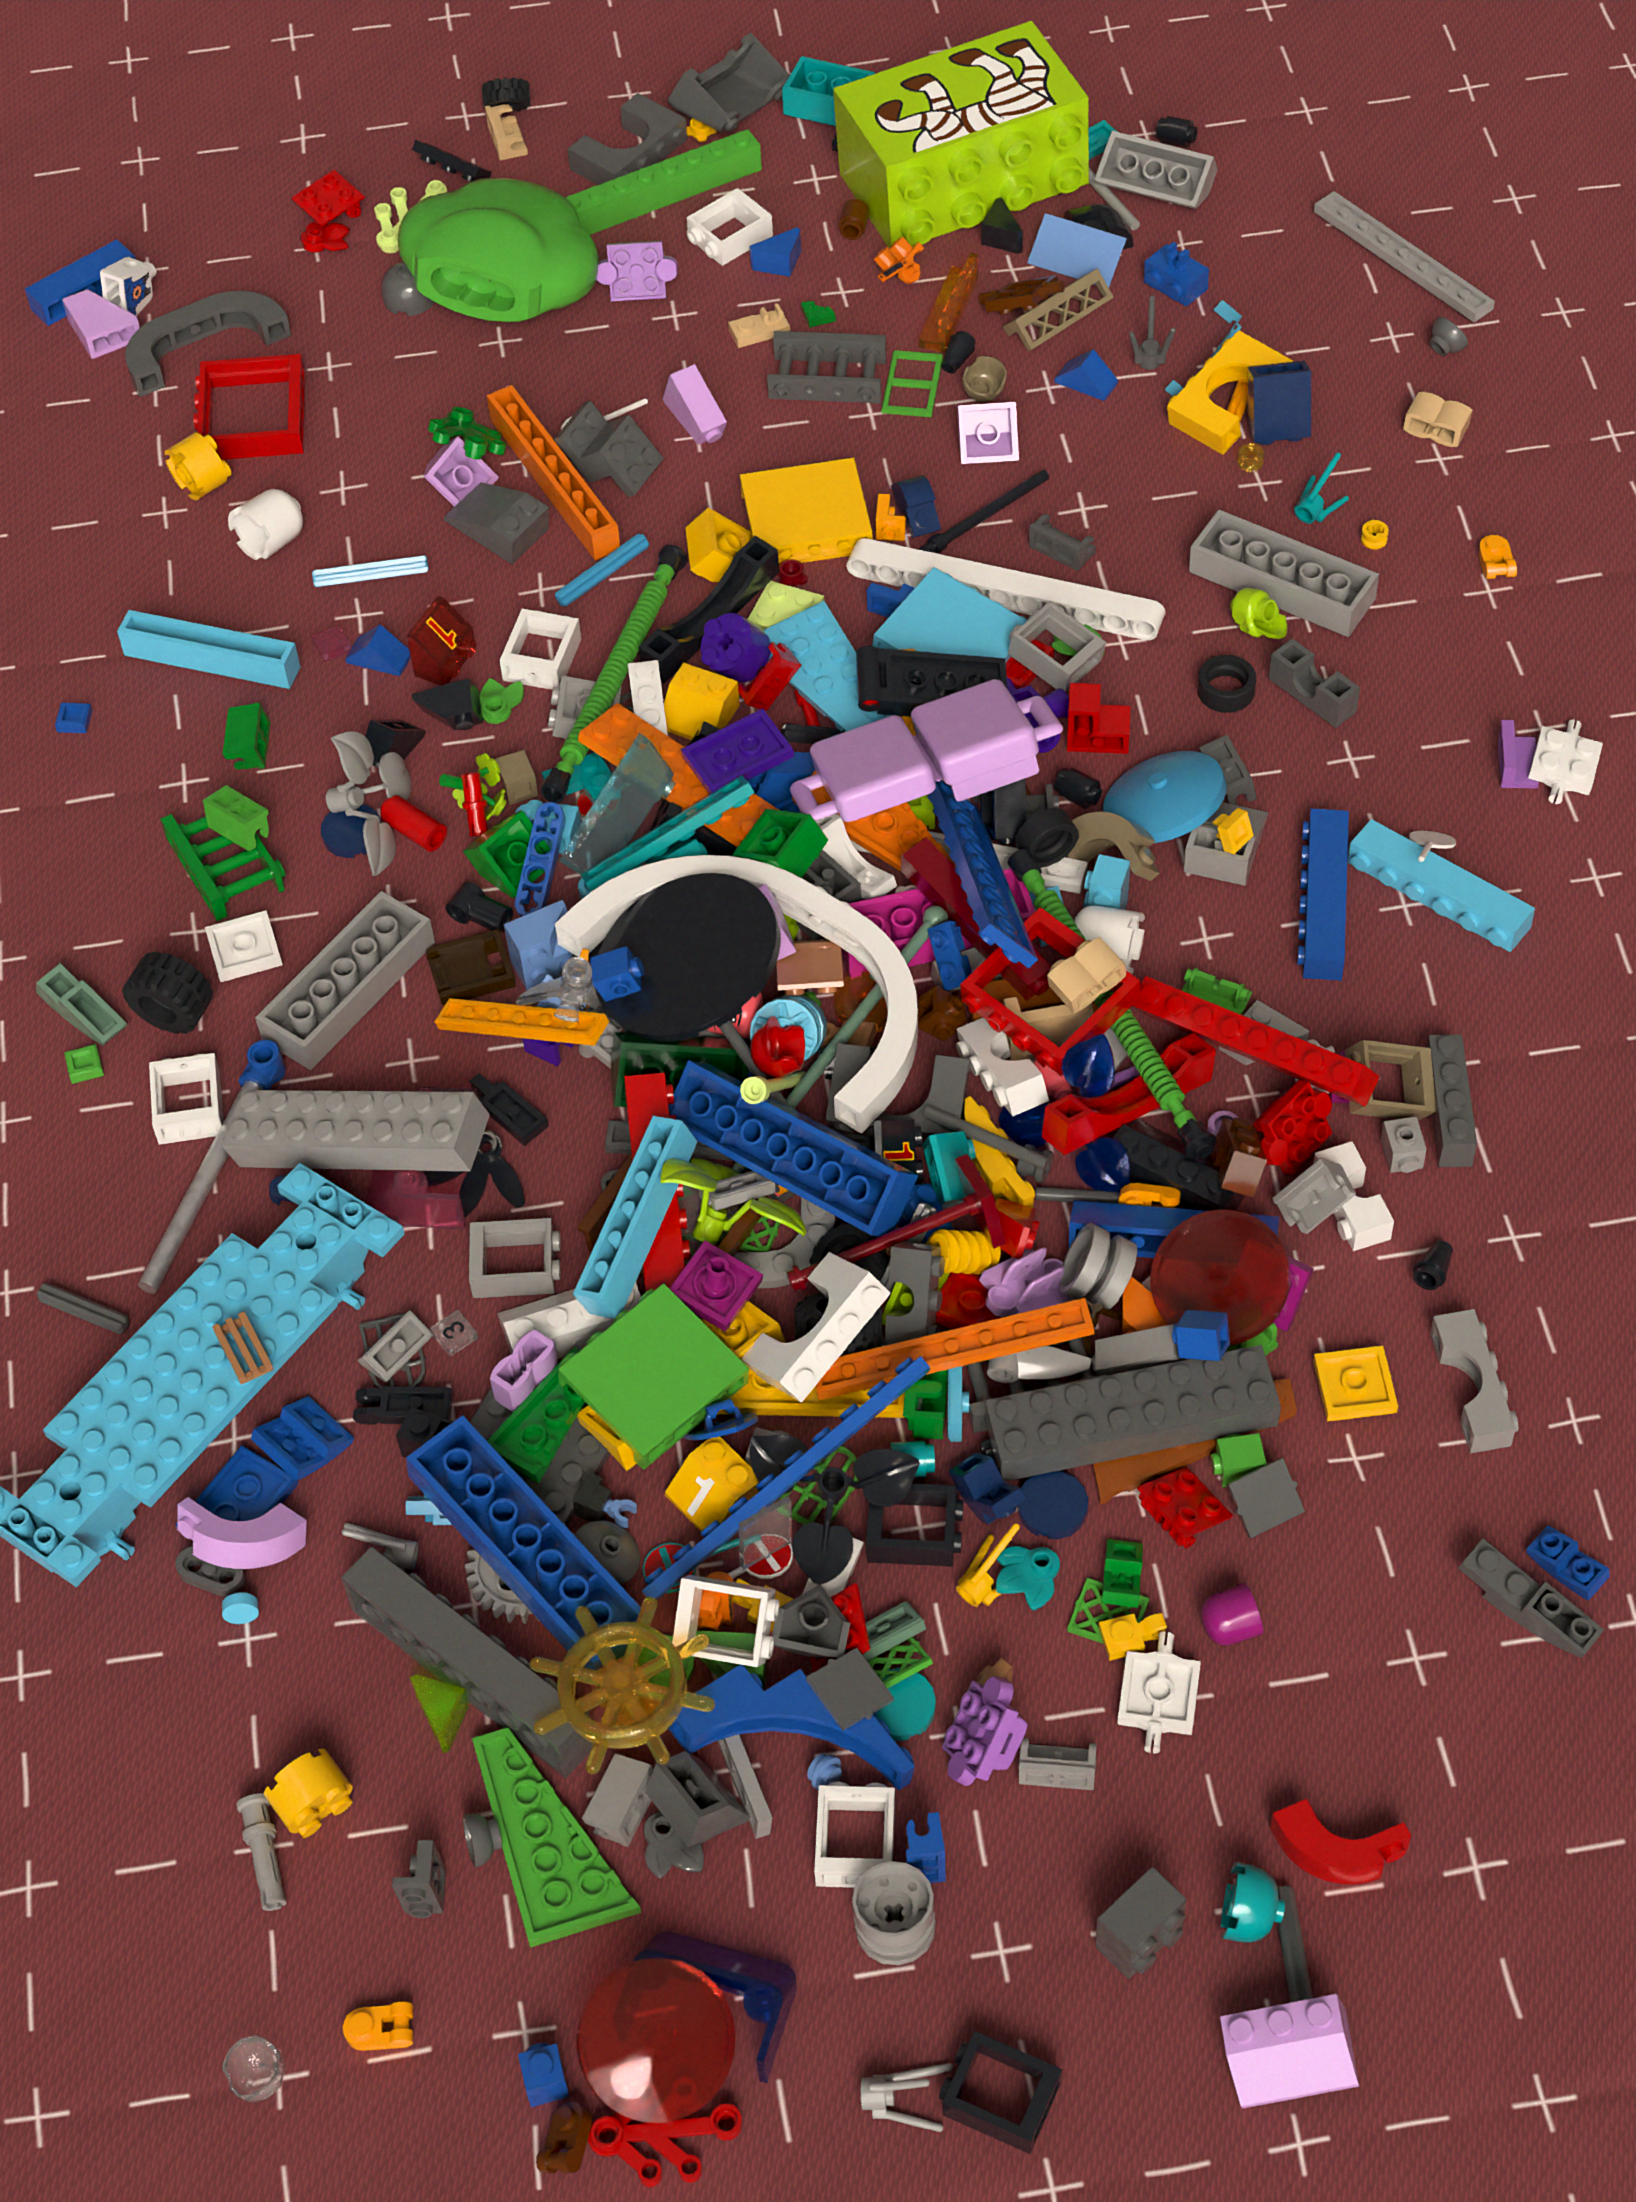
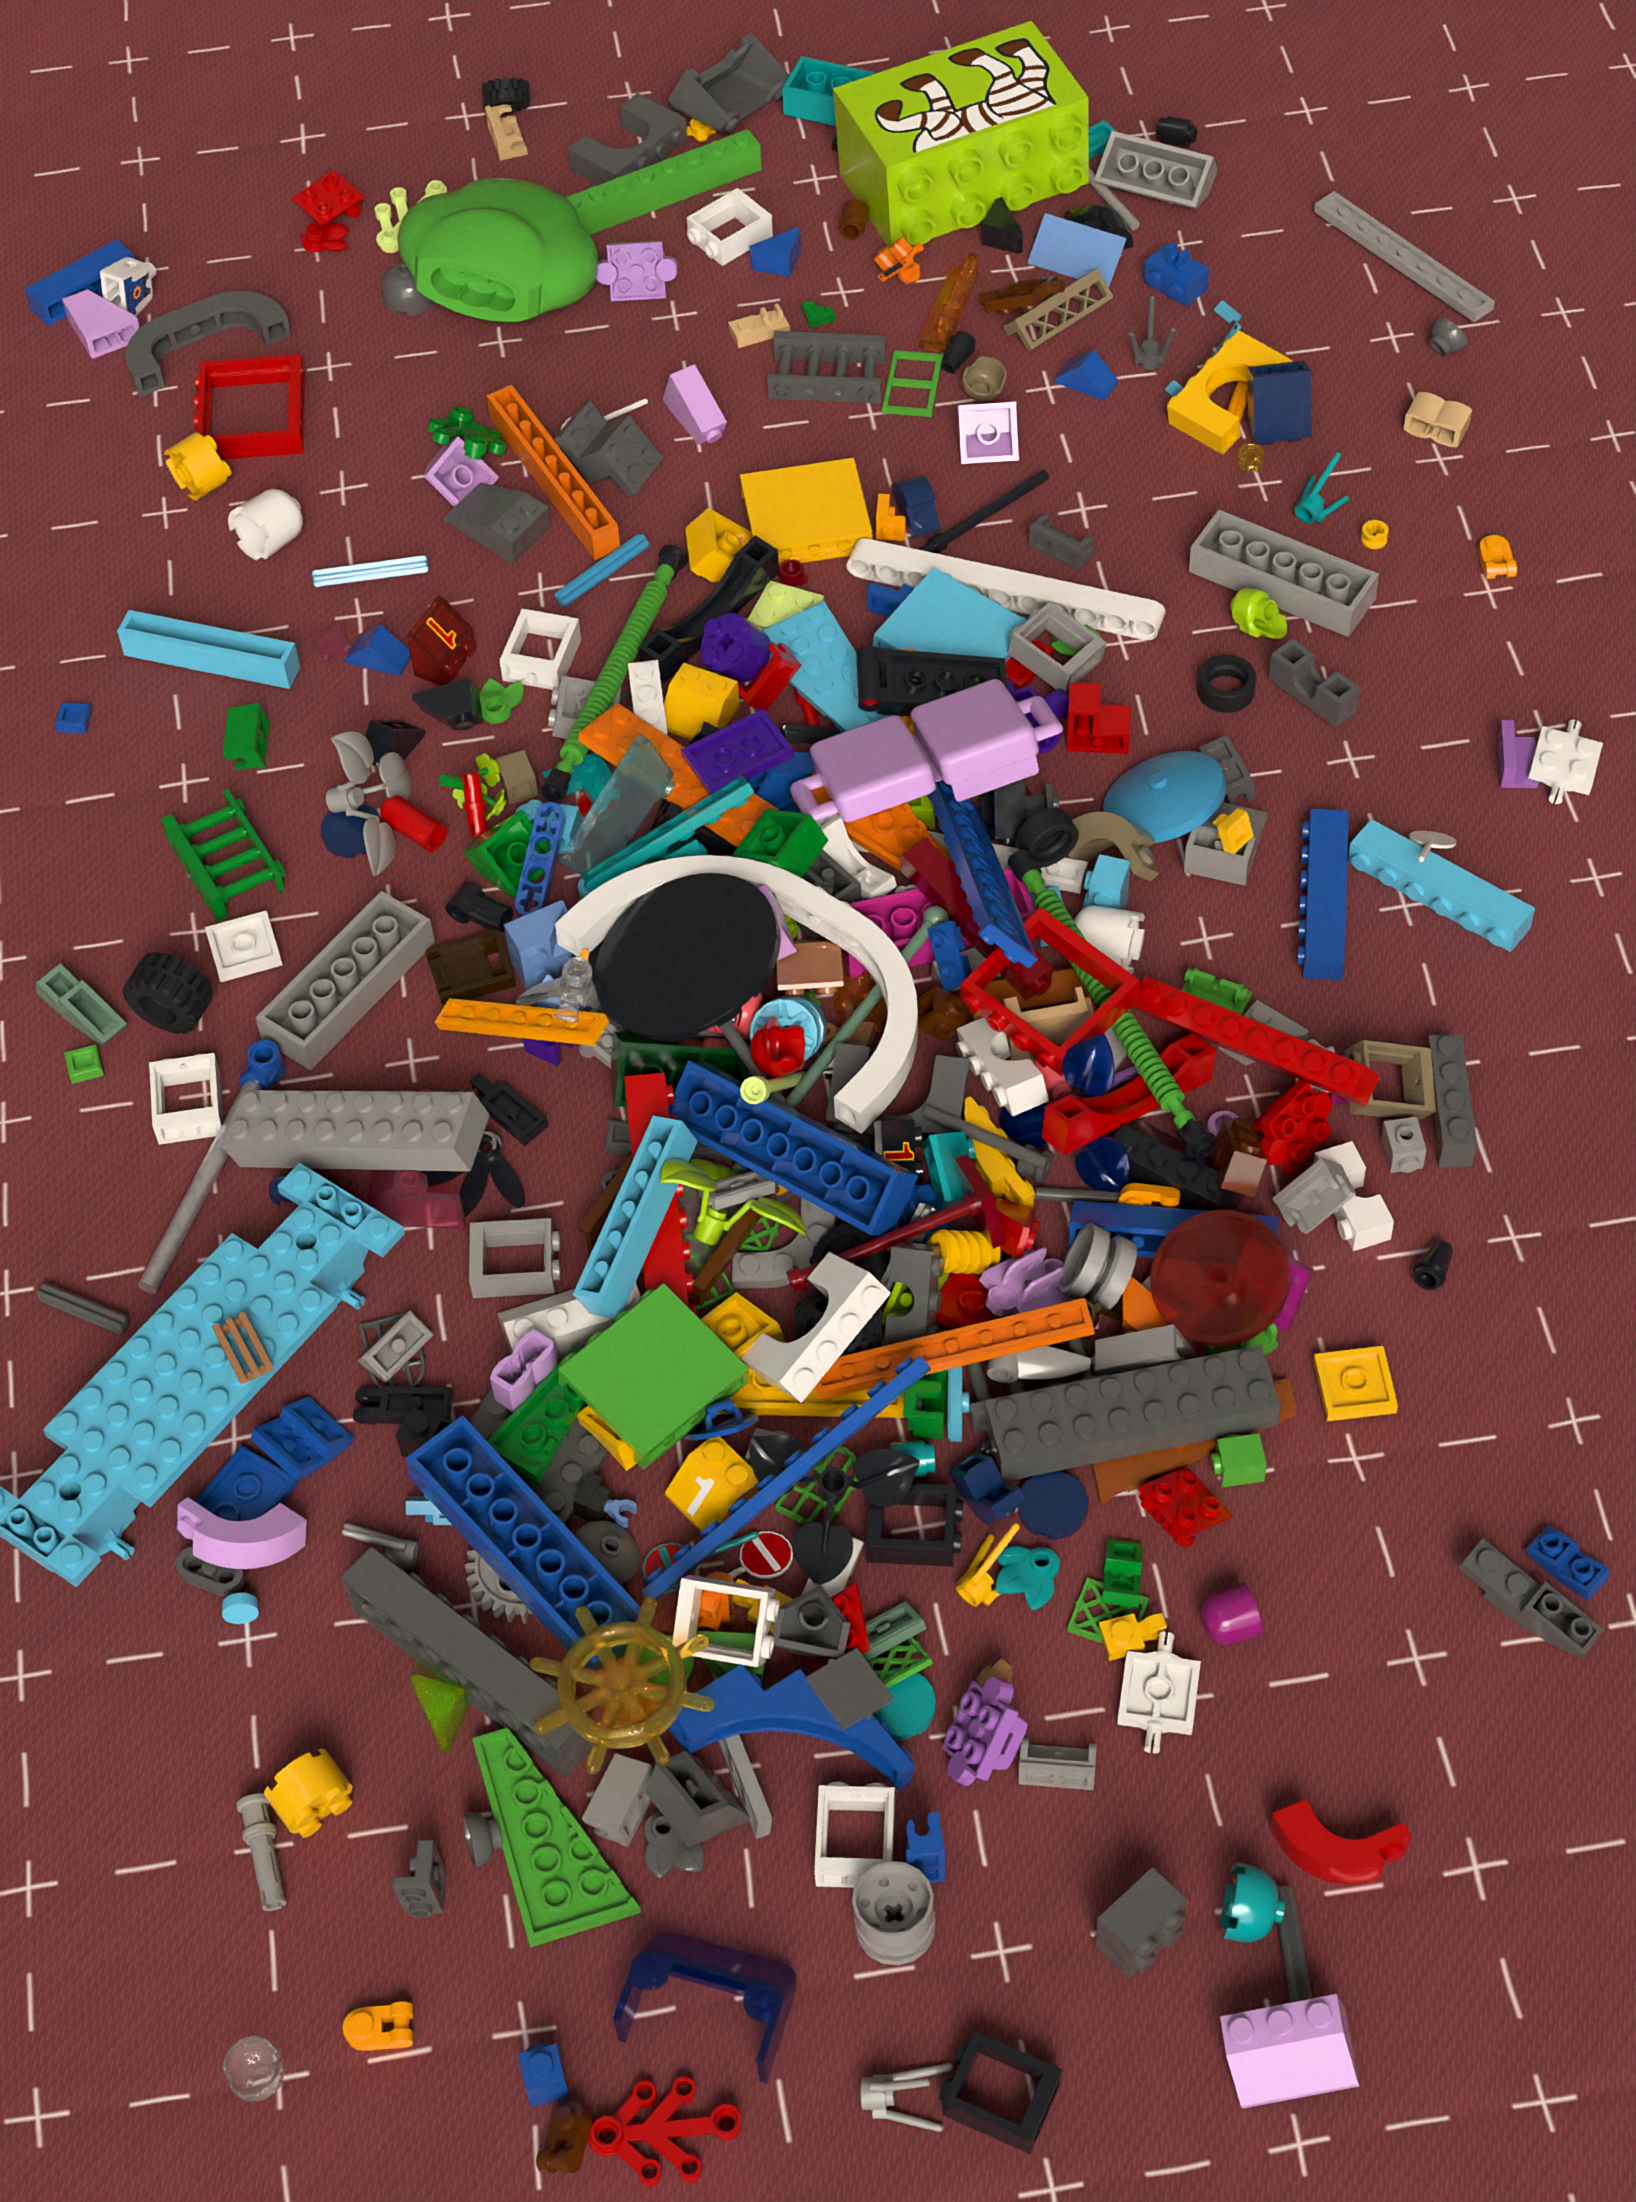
(236, 817): bright green hinge -> none
(450, 162): black plate -> none
(454, 1333): clear tile -> none
(616, 973): blue brick -> none
(656, 2040): clear red dish -> none
(716, 1285): magenta plate -> none
(765, 1532): clear piece -> none
(824, 1770): medium blue plate -> none
(1078, 787): black brick -> none
(1086, 974): tan brick -> none
(1201, 1335): blue brick -> none
(1265, 1497): dark grey piece -> none
(1462, 1344): light grey arch -> none

